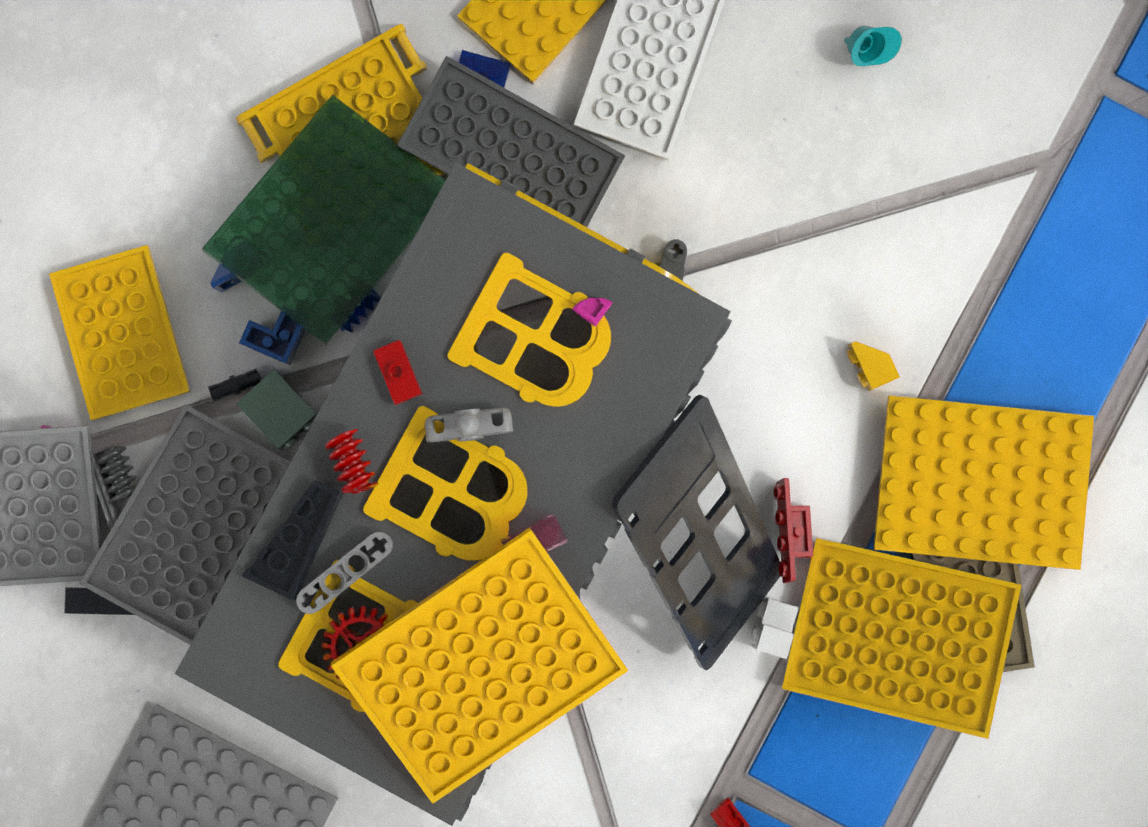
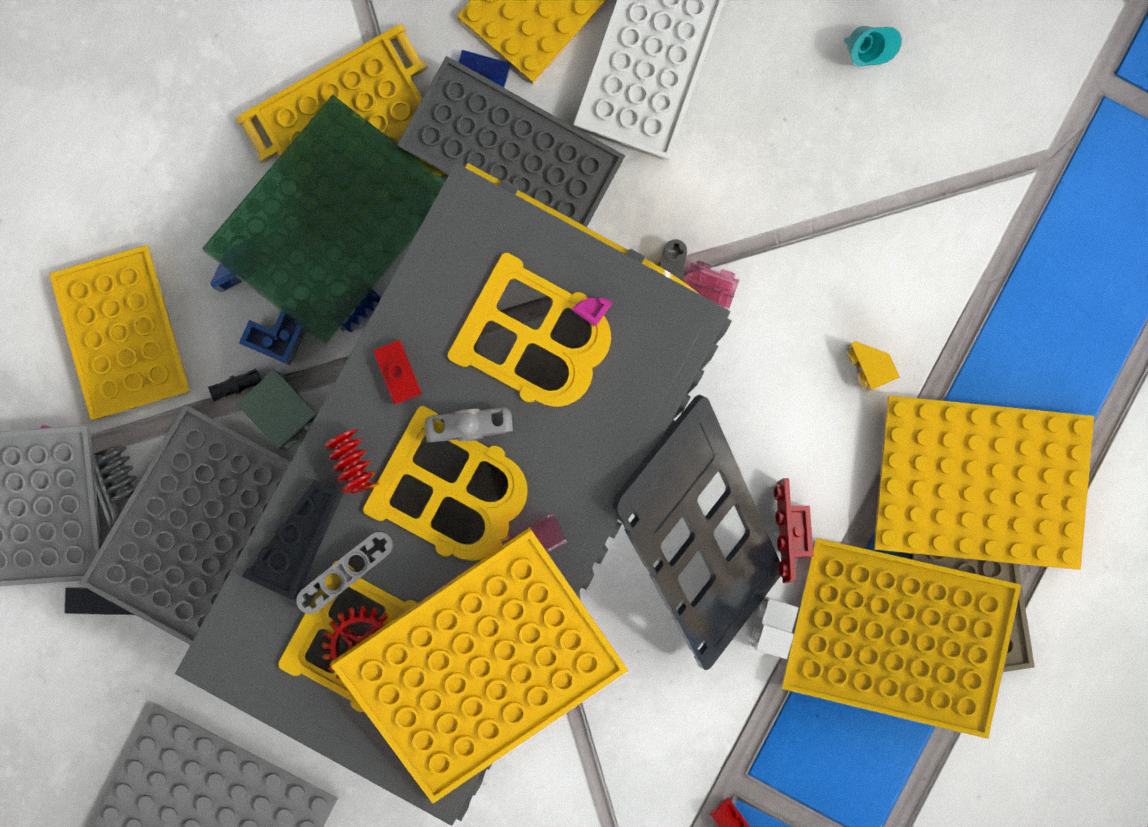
(712, 284): none -> clear pink brick

